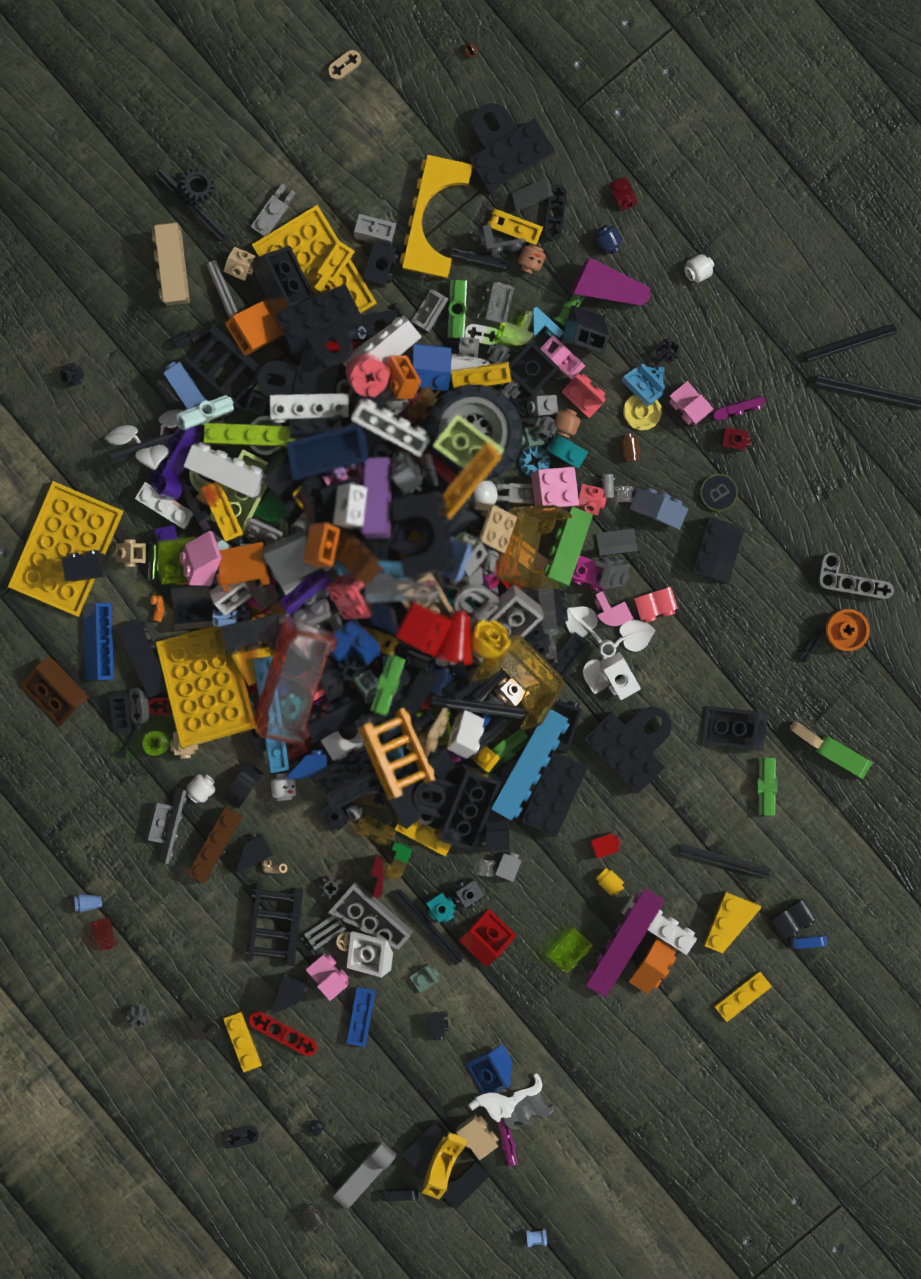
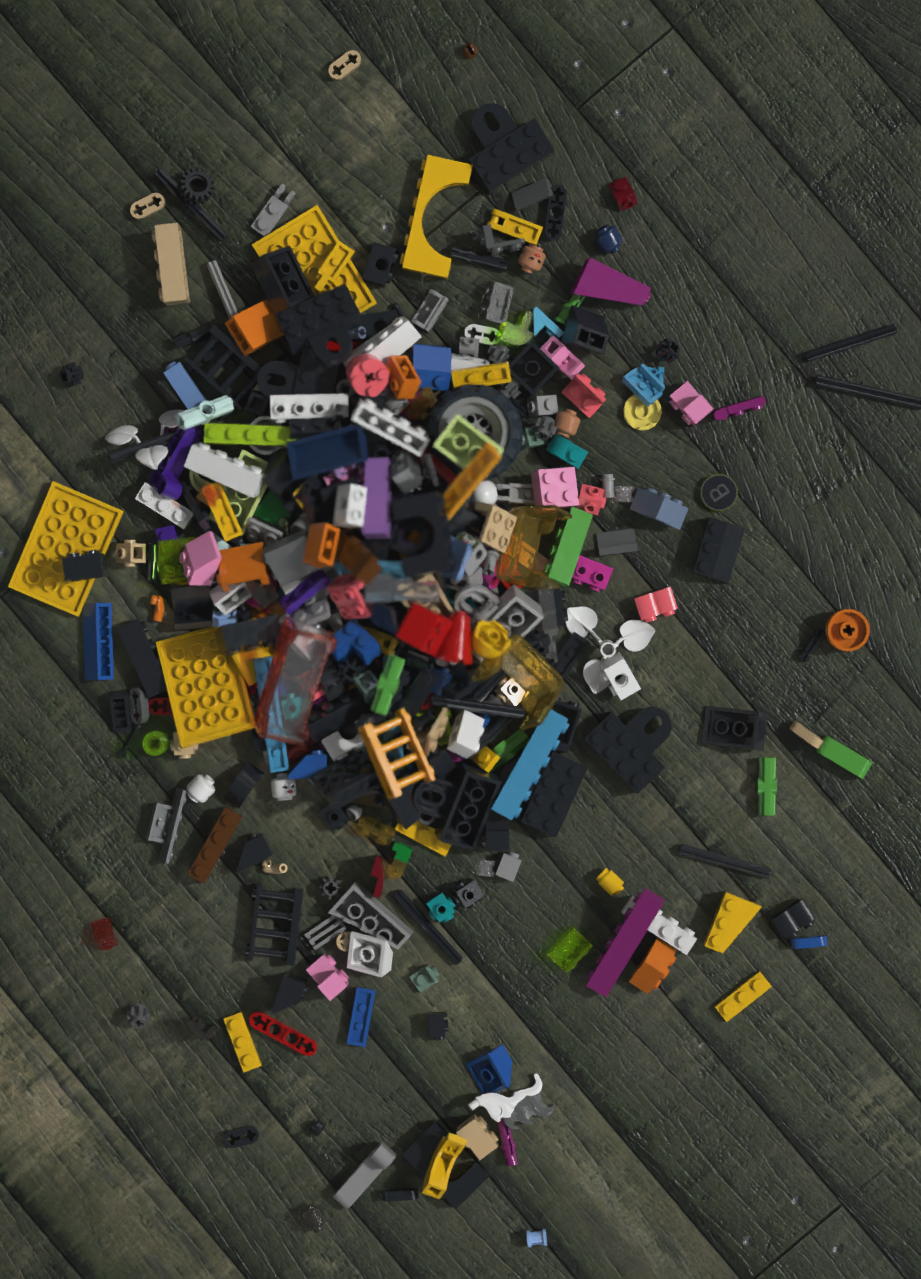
(54, 691): reddish brown slope -> none
(87, 902): medium blue cone -> none
(145, 202): none -> tan beam
(239, 263): tan brick -> none
(374, 230): light grey hinge -> none
(456, 323): bright green piece -> none
(487, 938): red slope -> none
(539, 453): medium azure gear -> none
(605, 845): red brick -> none
(612, 616): bright pink brick -> none
(614, 572): dark grey bracket -> none
(629, 448): reddish brown brick -> none
(699, 268): white head -> none
(736, 439): dark red brick -> none
(855, 580): light grey beam -> none

